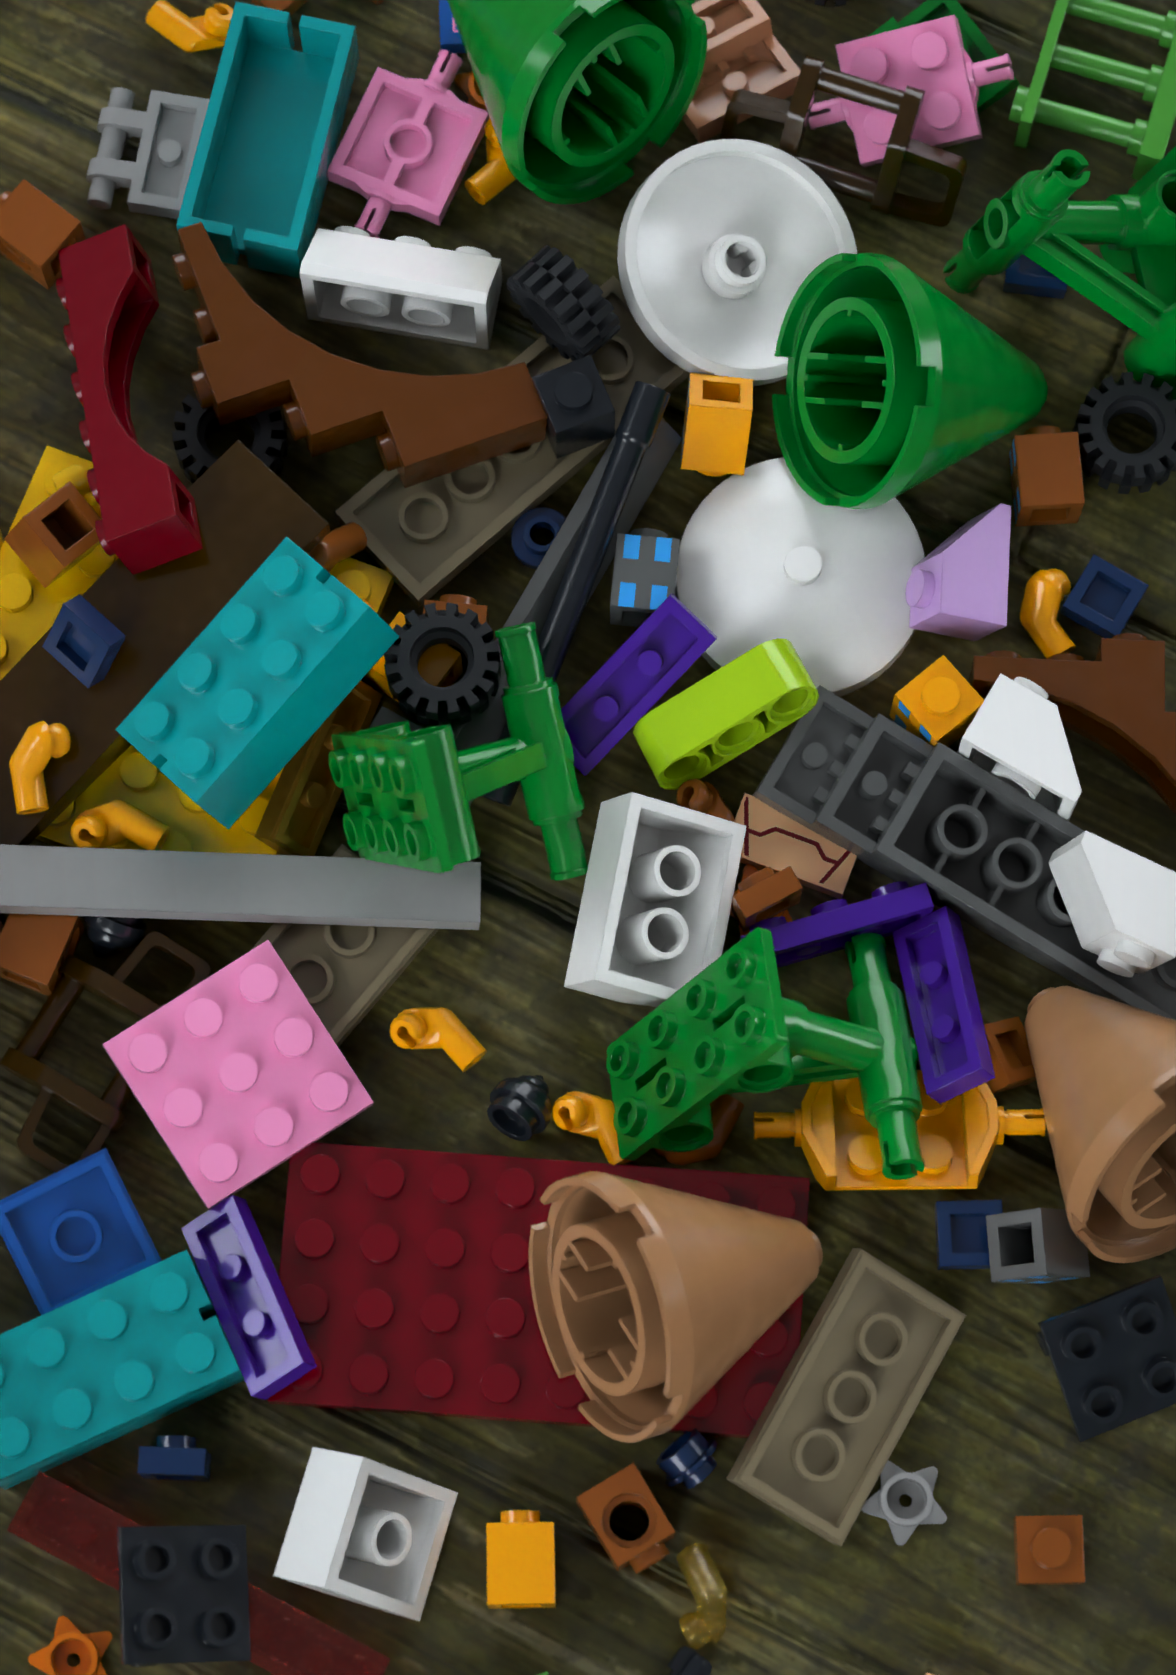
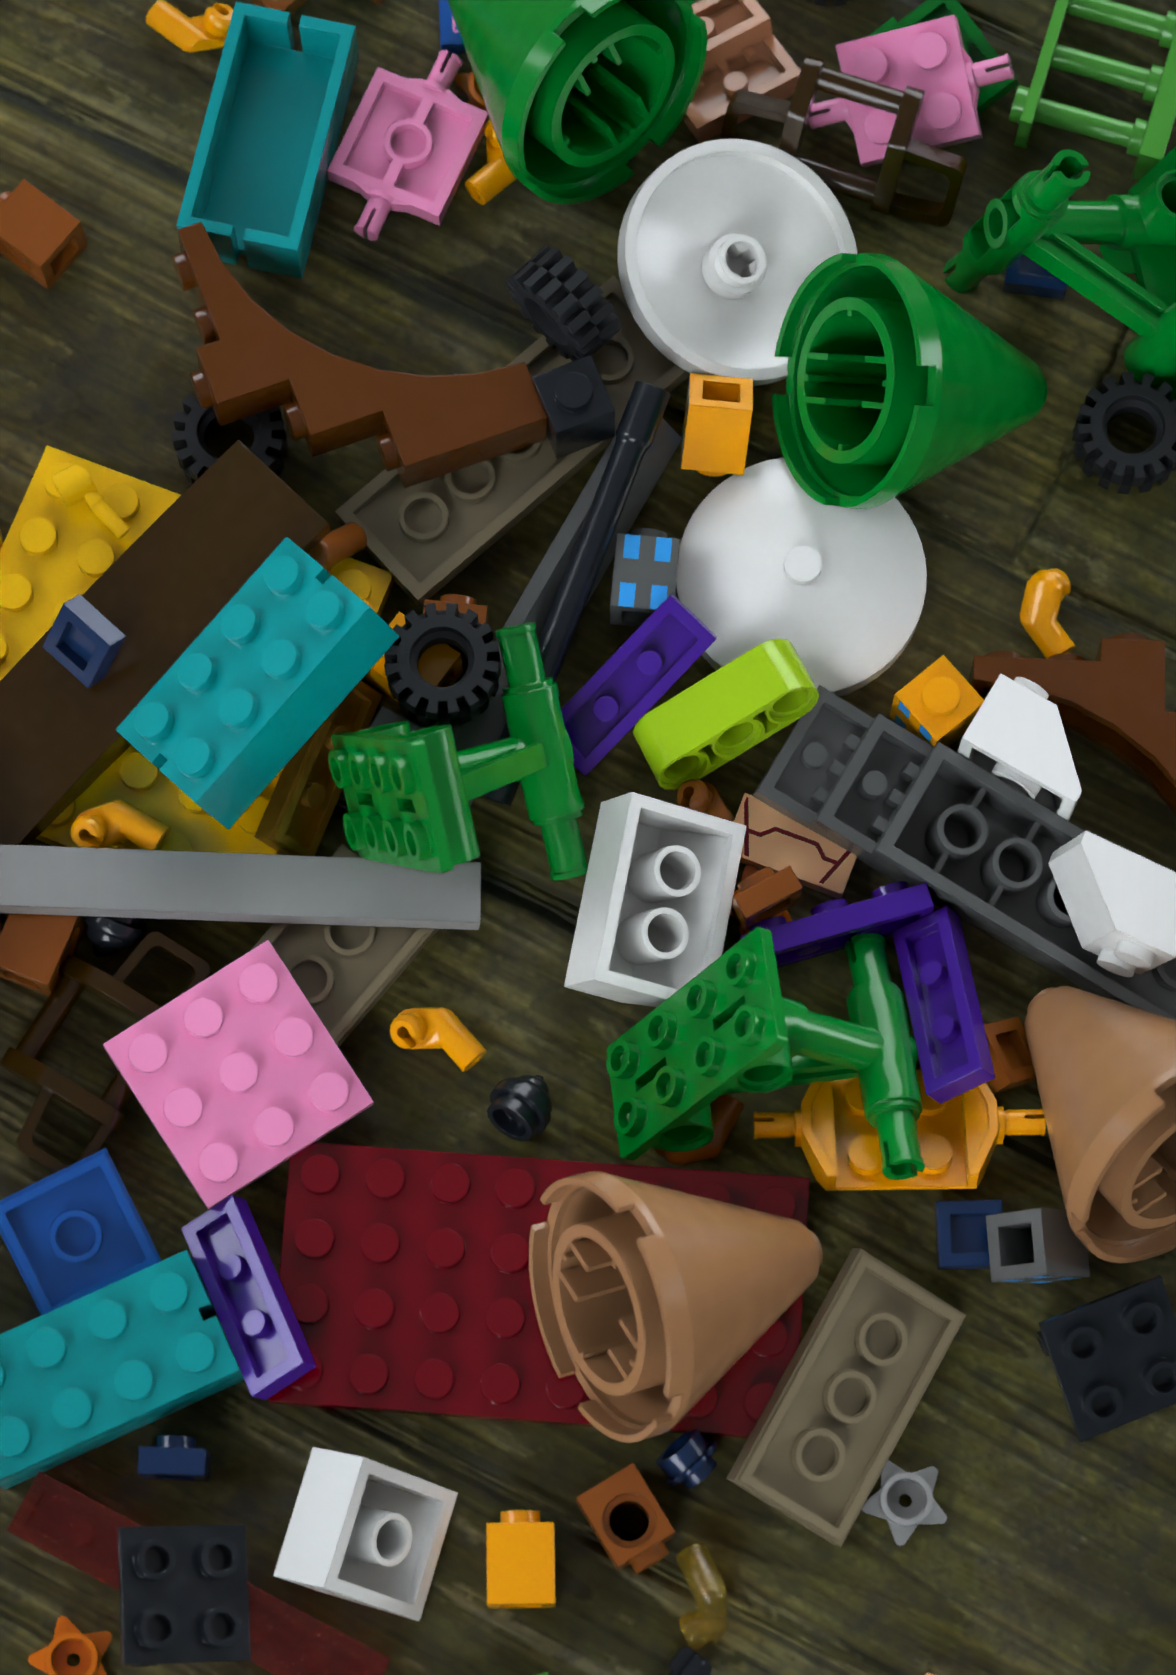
(29, 761): light orange arm -> none
(55, 534): dark orange brick -> none
(110, 303): dark red arch -> none
(164, 155): light grey plate -> none
(401, 286): white slope -> none
(523, 547): dark blue plate -> none
(589, 1117): light orange arm -> none
(964, 580): lavender slope -> none
(1046, 477): dark orange brick -> none
(1049, 1550): dark orange plate -> none
(1104, 598): dark blue plate -> none

